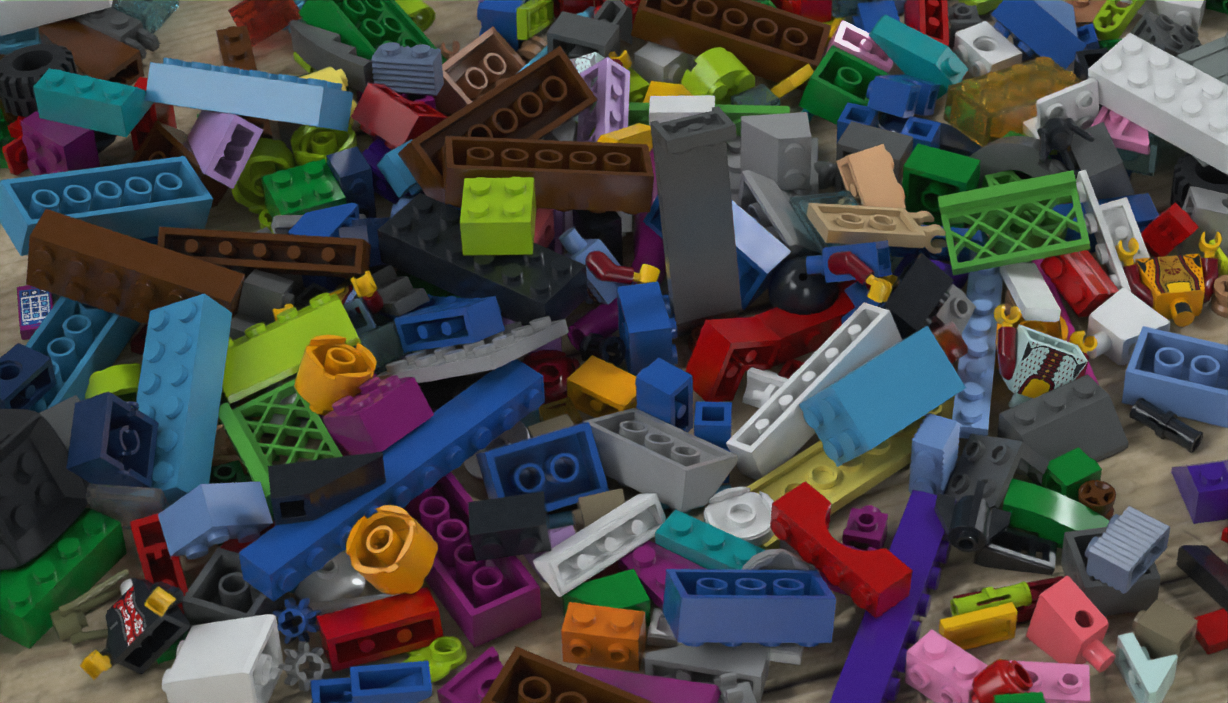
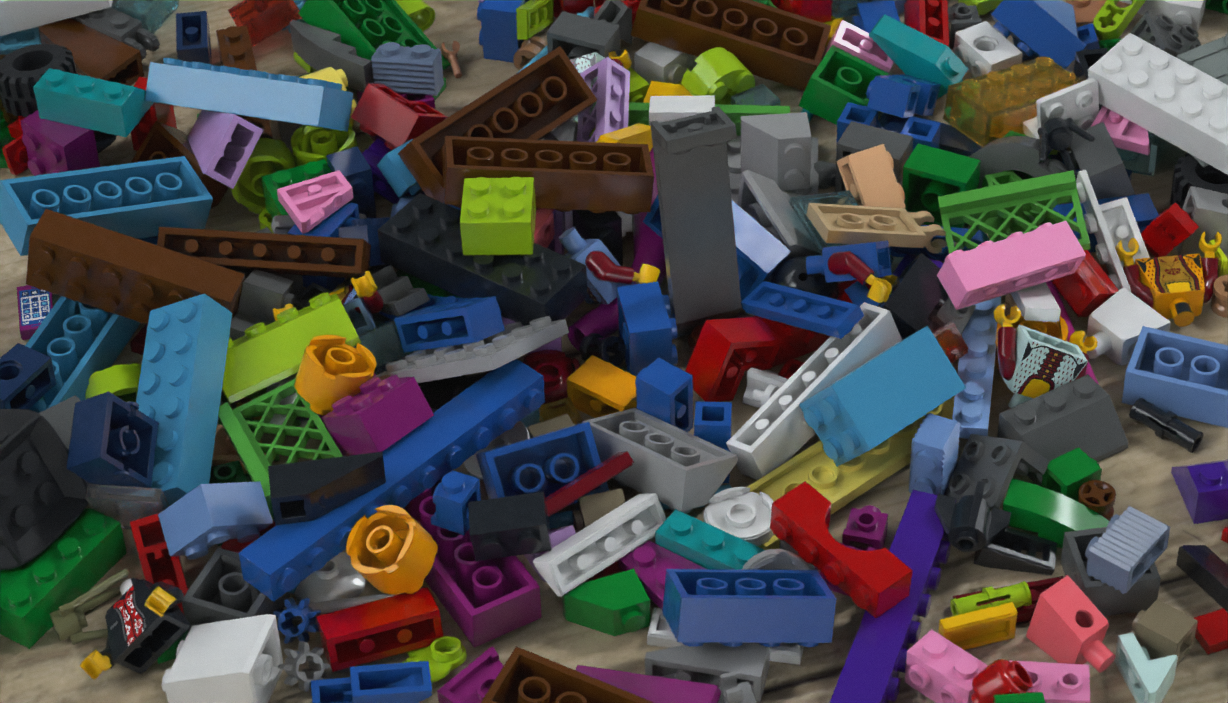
(193, 37): none -> dark blue brick
(315, 199): none -> bright pink wing
(452, 501): none -> blue brick
(477, 71): nougat slope -> none
(588, 482): none -> dark red tile
(603, 636): orange brick -> none
(792, 81): yellow tile -> none
(802, 309): none -> blue plate
(1010, 264): none -> bright pink brick

